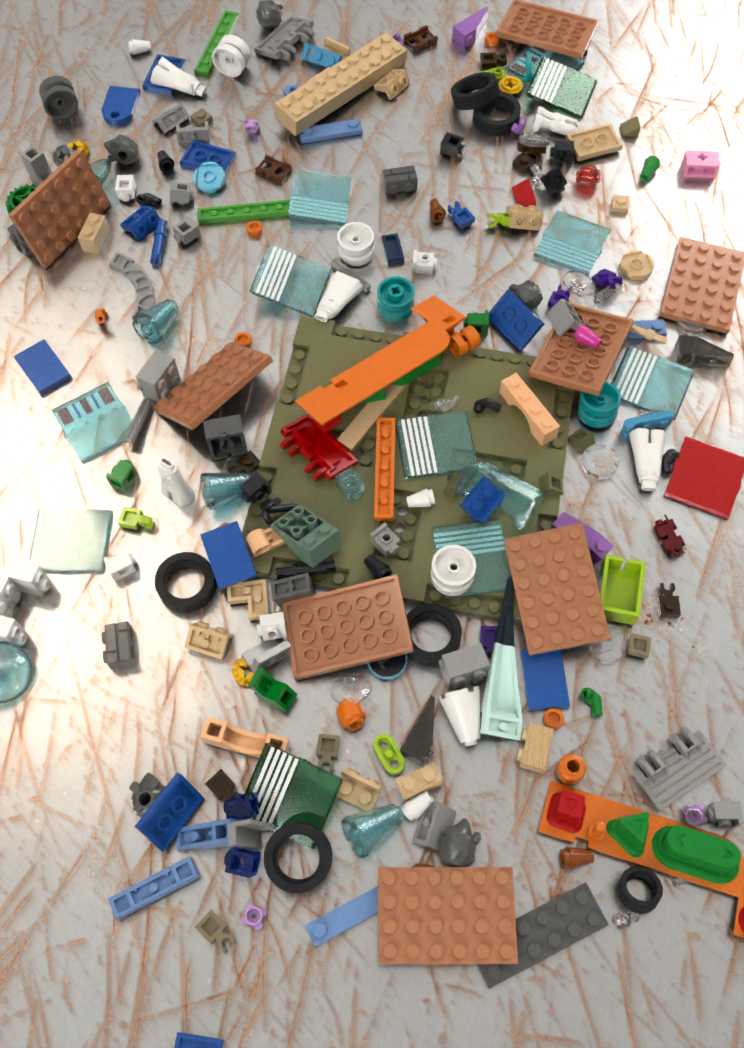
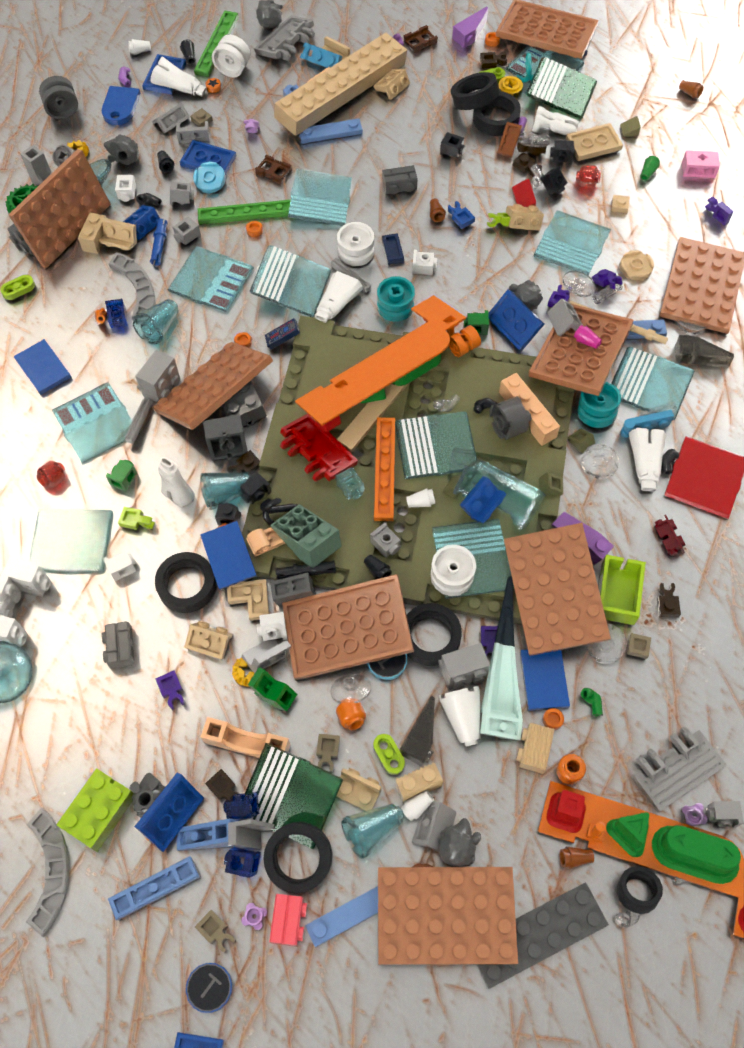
(17, 287): none -> lime plate
(50, 474): none -> clear red head
(56, 871): none -> light grey tile
(96, 810): none -> lime piece
(116, 313): none -> clear blue brick
(118, 234): none -> tan bracket
(123, 73): none -> medium lavender arm
(169, 687): none -> dark purple plate
(188, 49): none -> black cone
(209, 987): none -> black tile
(210, 279): none -> clear light blue piece
(213, 85): none -> orange tile
(227, 512): none -> black brick
(247, 404): none -> dark grey brick
(282, 334): none -> dark blue tile
(287, 920): none -> coral brick
(509, 139): none -> dark orange plate
(510, 418): none -> dark grey brick
(693, 89): none -> dark orange cone
(721, 211): none -> dark purple plate

